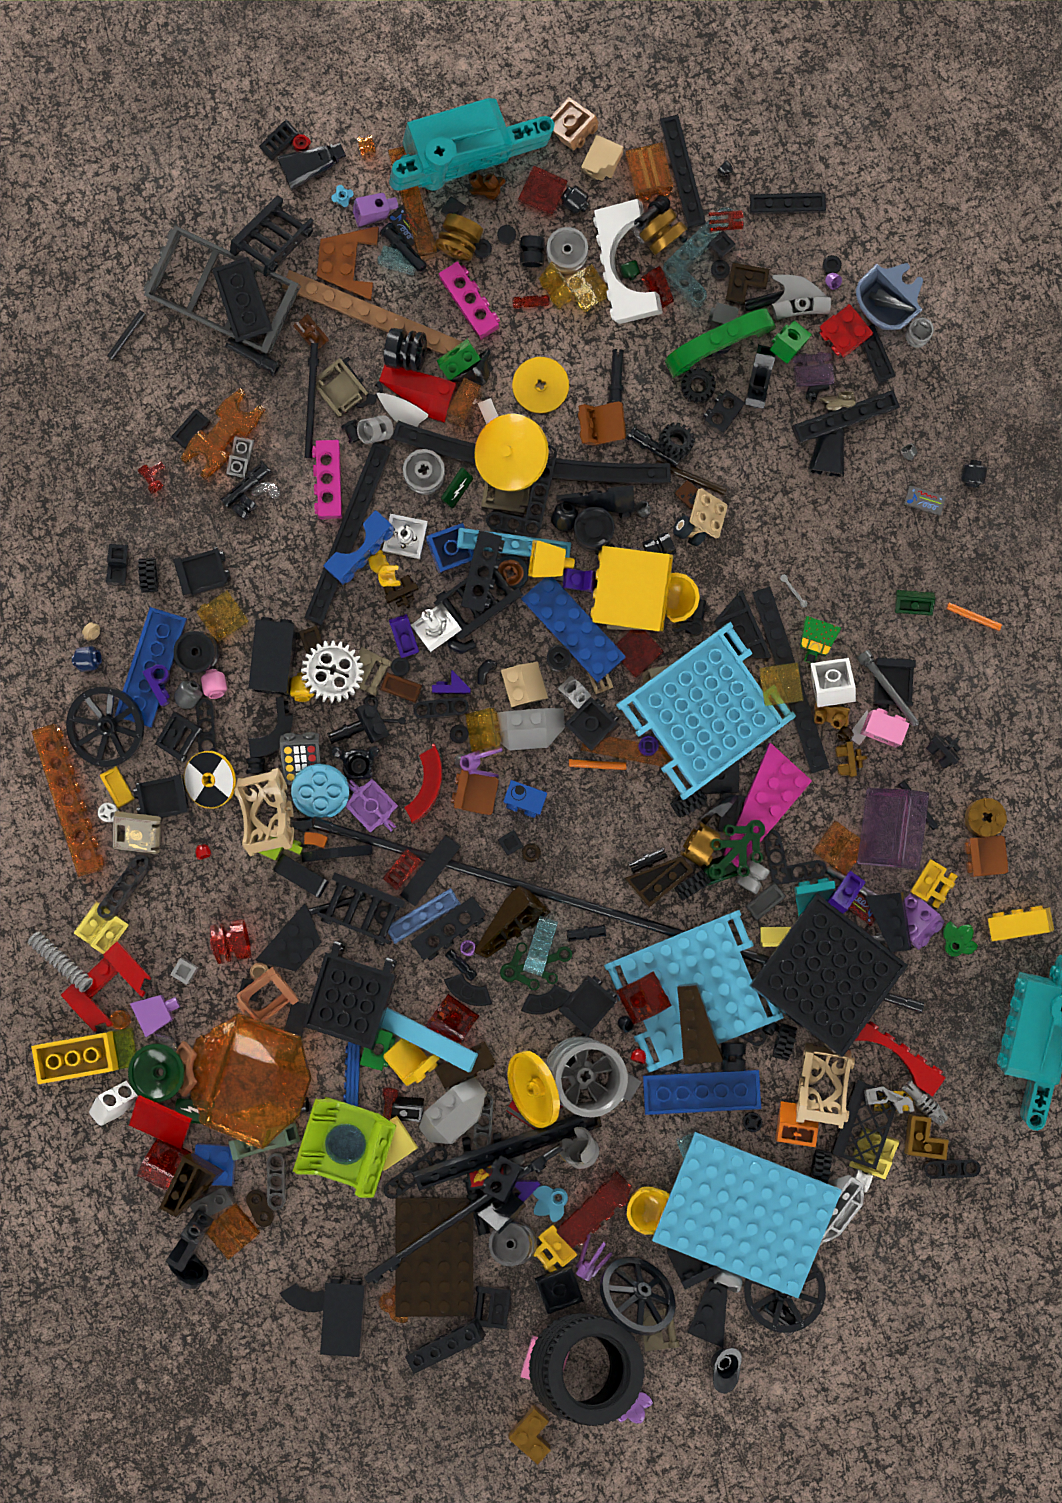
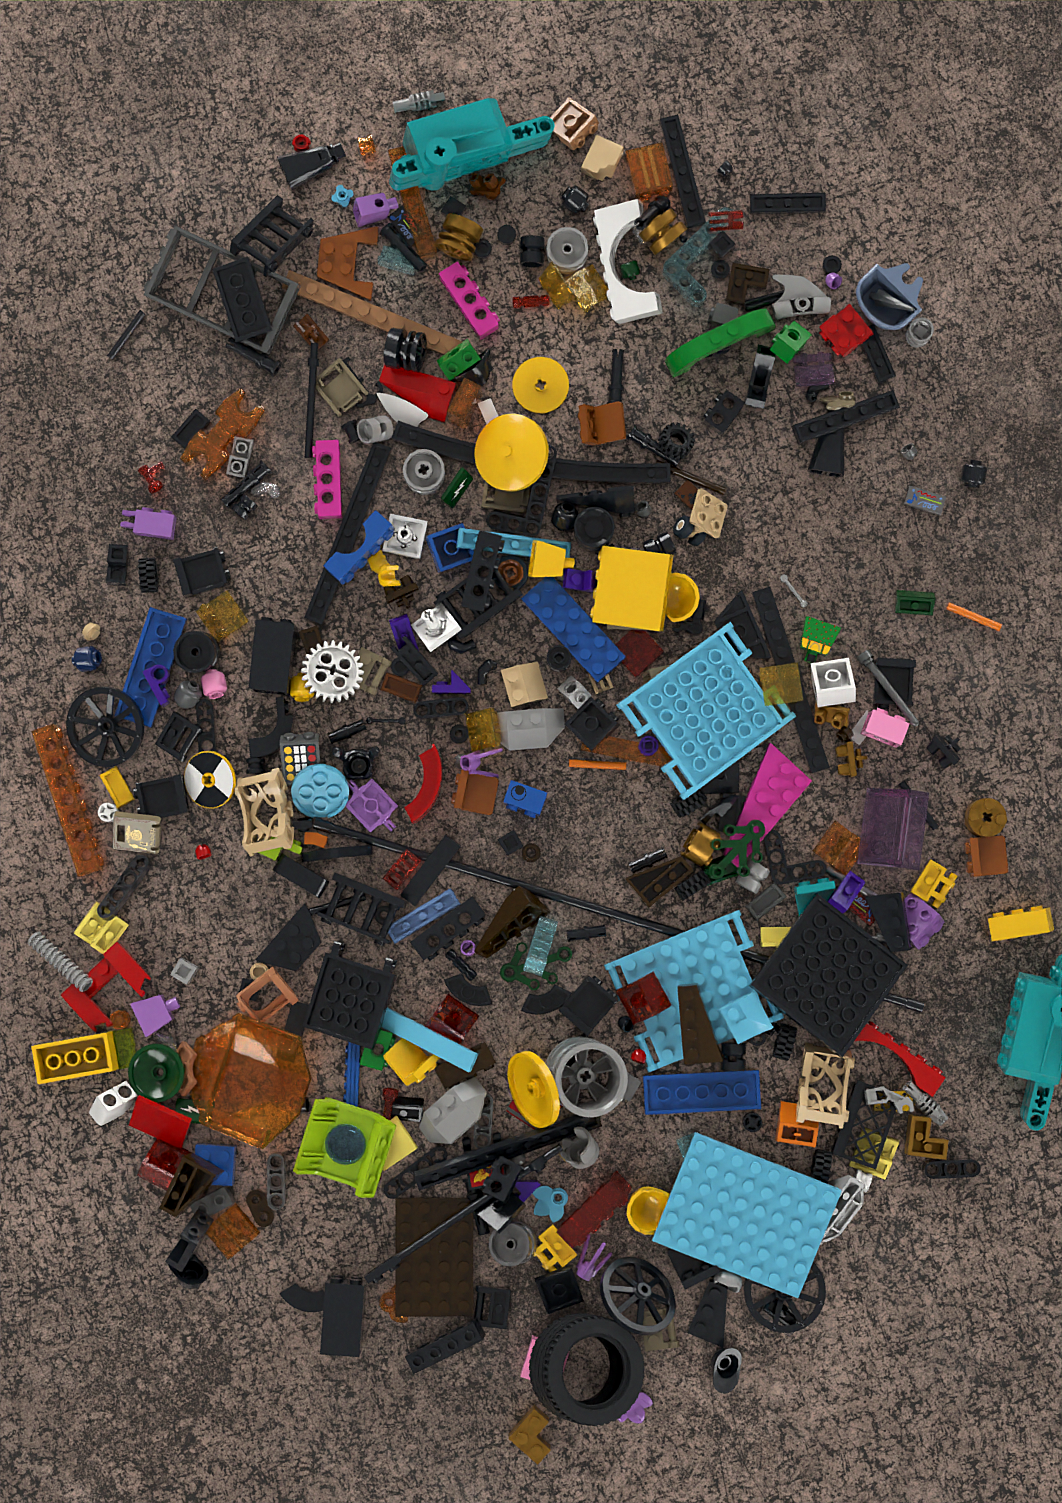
(151, 523): none -> medium lavender hinge
(230, 941): clear red wheel -> none
(275, 135): black slope -> none
(287, 1137): sand green arch -> none
(372, 720): black hinge -> none
(415, 661): none -> black hinge
(419, 101): none -> light grey hinge
(543, 190): clear red plate -> none
(658, 276): clear red slope -> none
(698, 396): black tyre -> none
(746, 1017): none -> medium azure plate
(961, 937): green plate -> none

